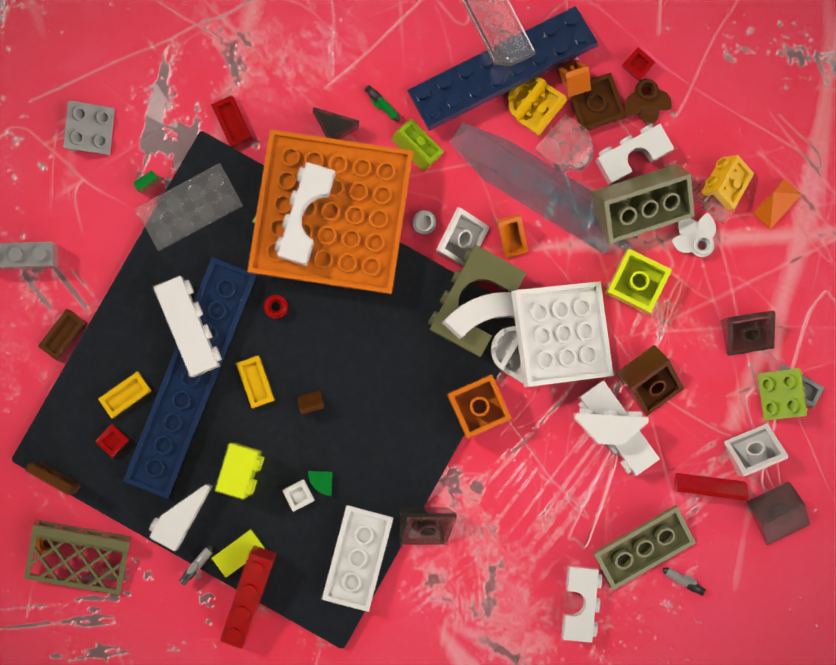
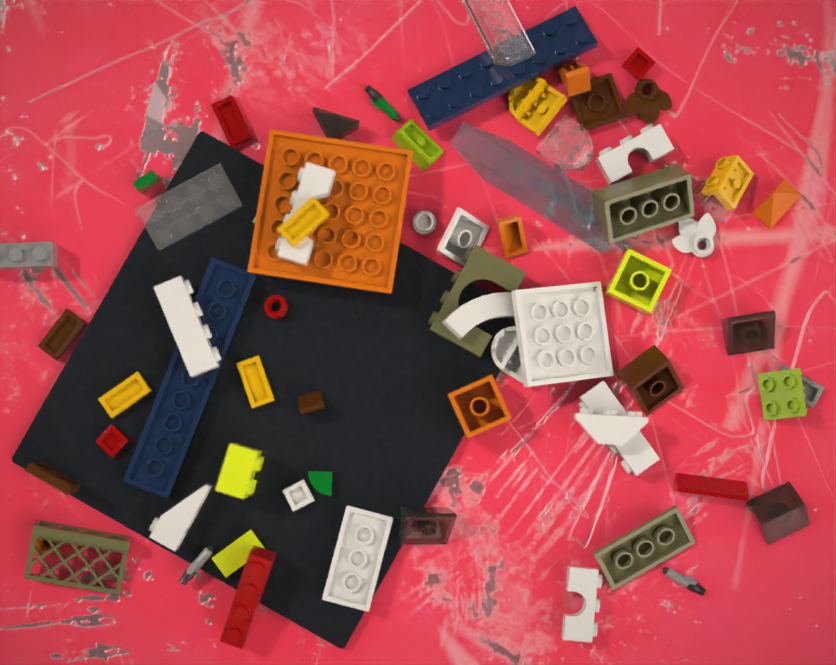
(88, 128): light grey hinge -> none
(303, 222): none -> yellow tile
(755, 450): white slope -> none

